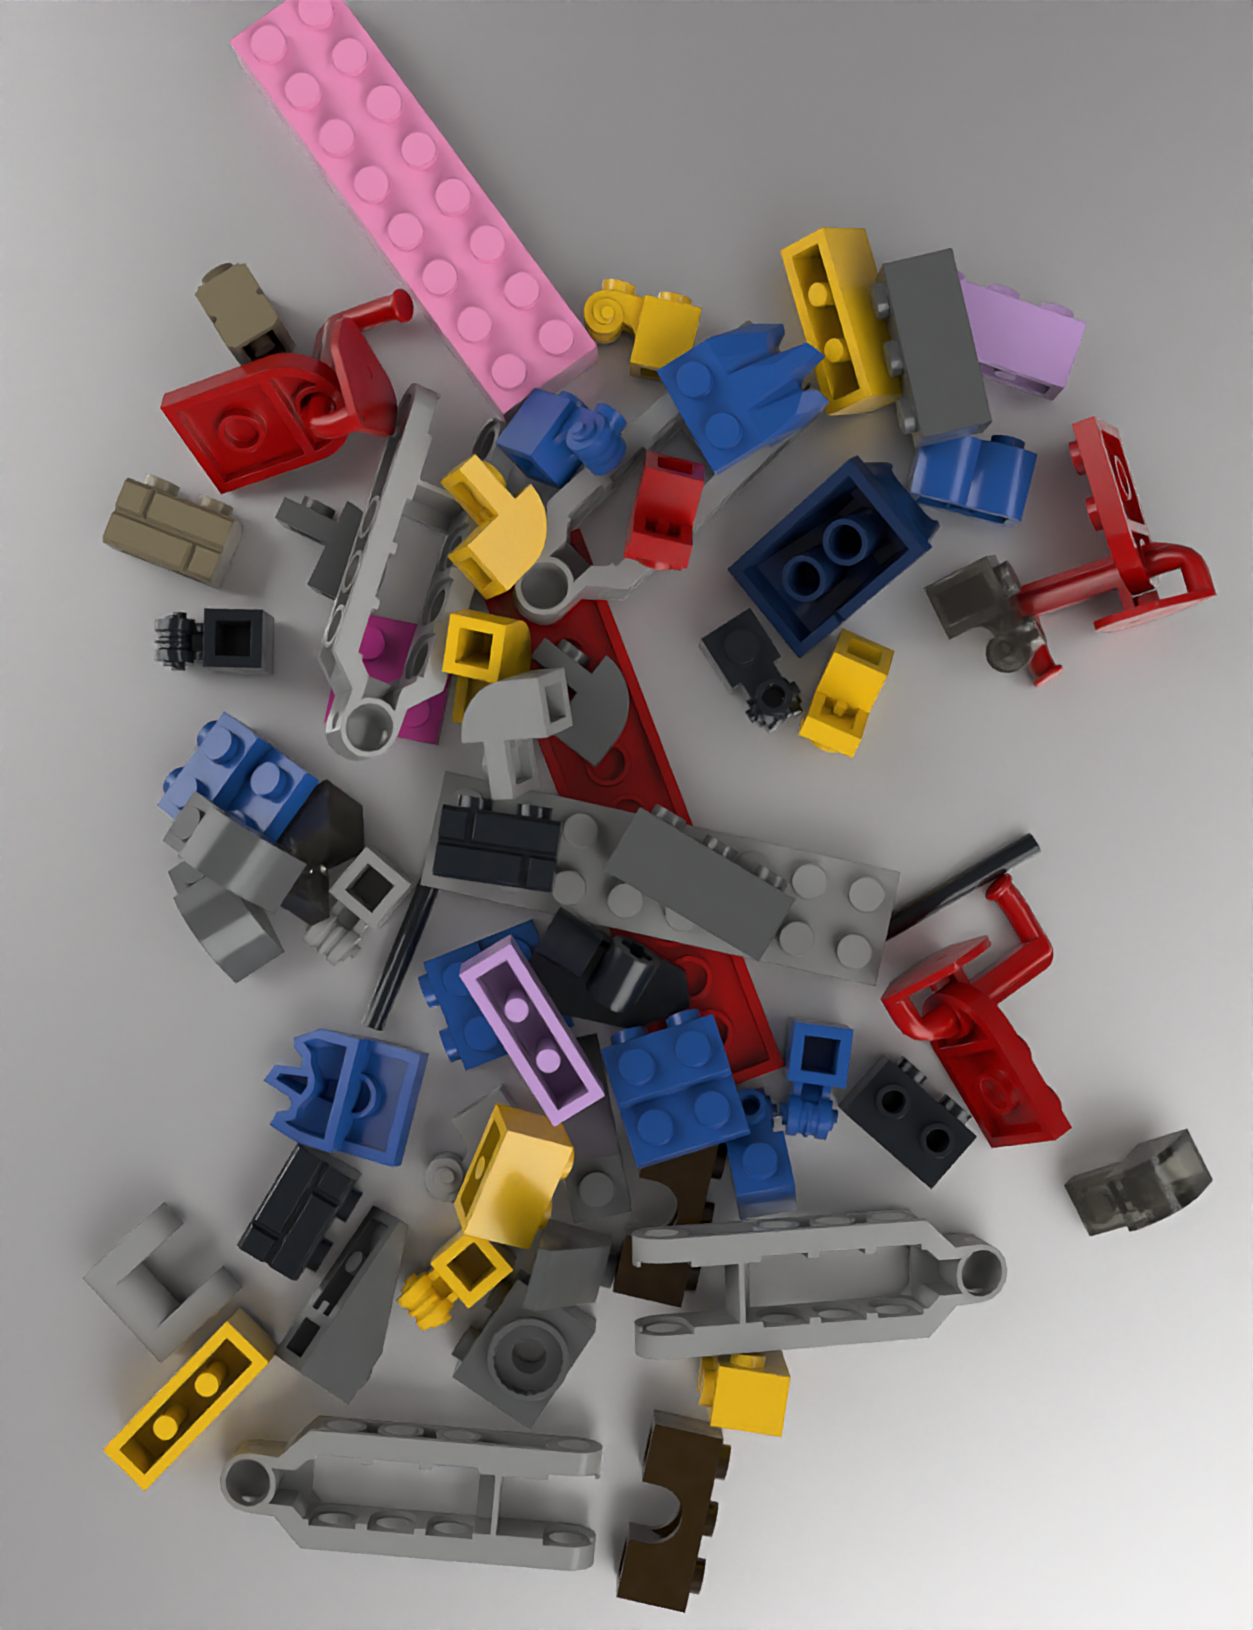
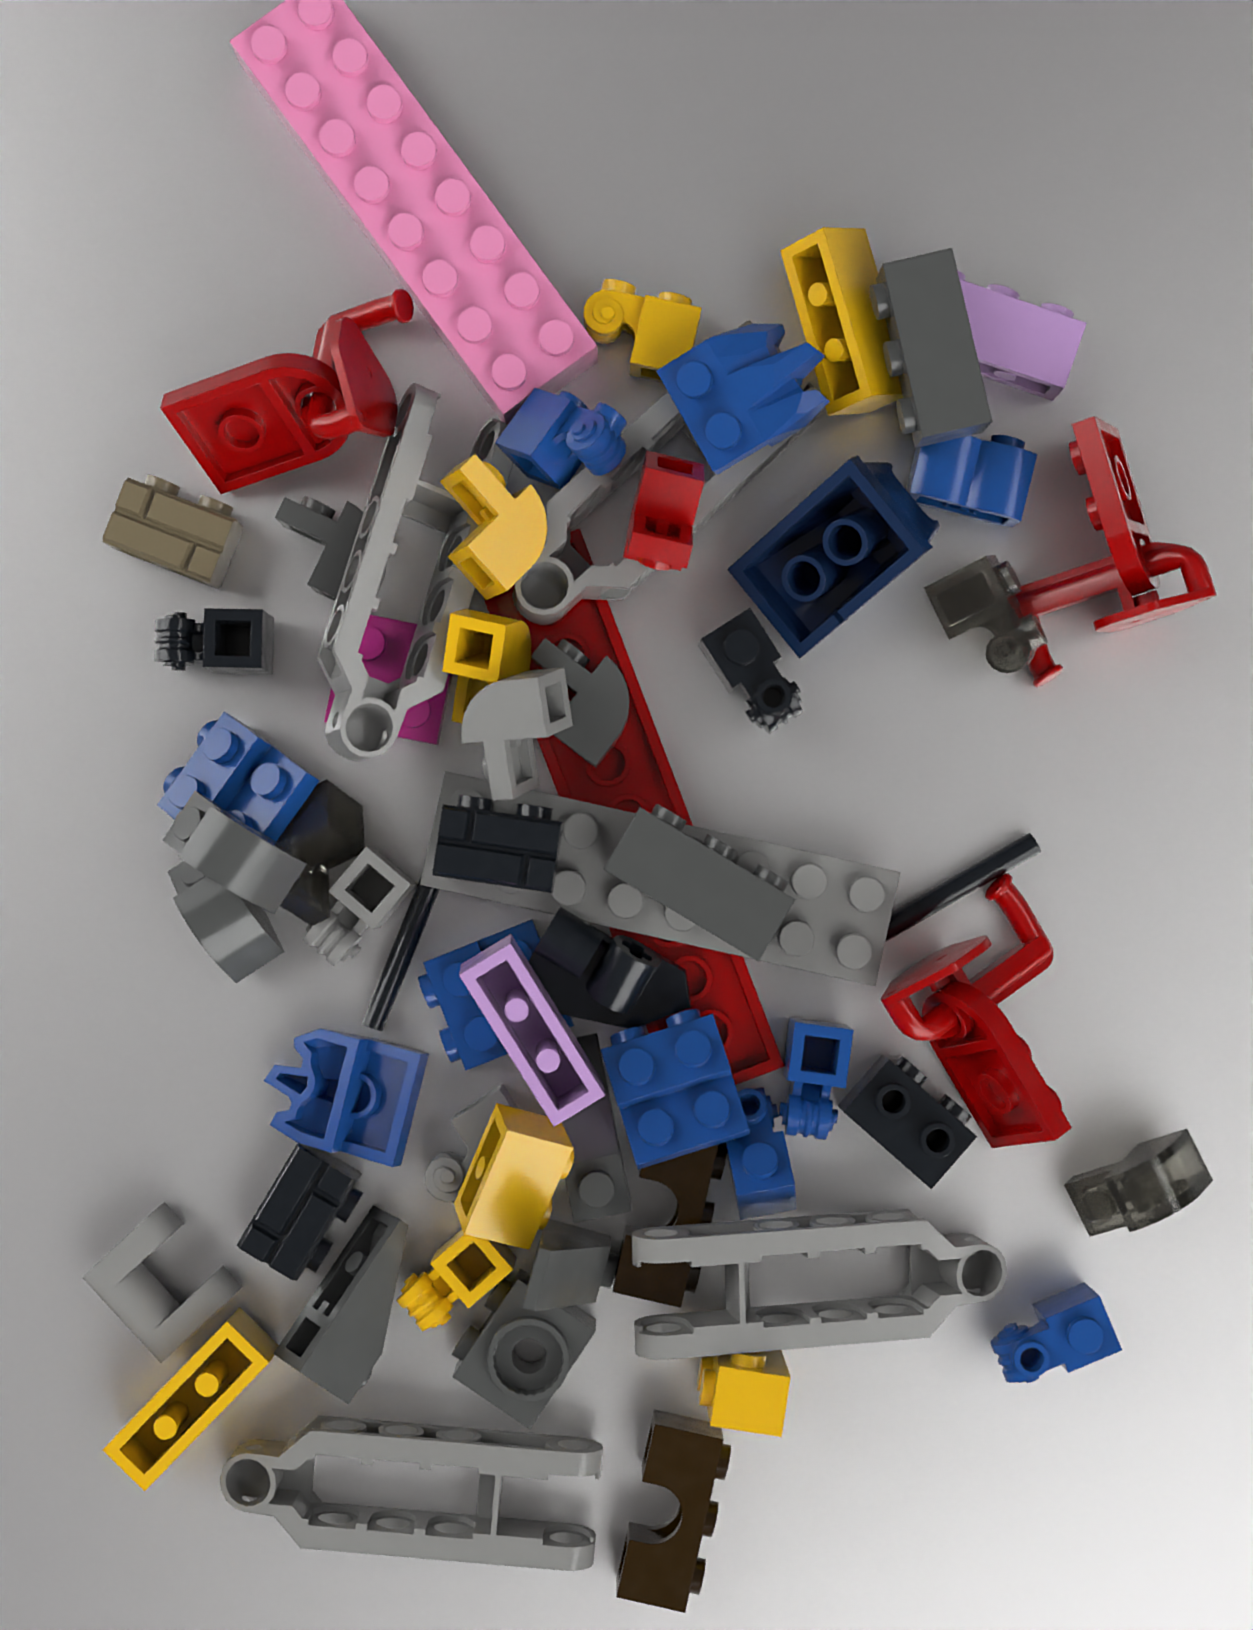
(242, 314): dark tan brick -> none
(845, 693): yellow brick -> none
(1069, 1333): none -> blue brick

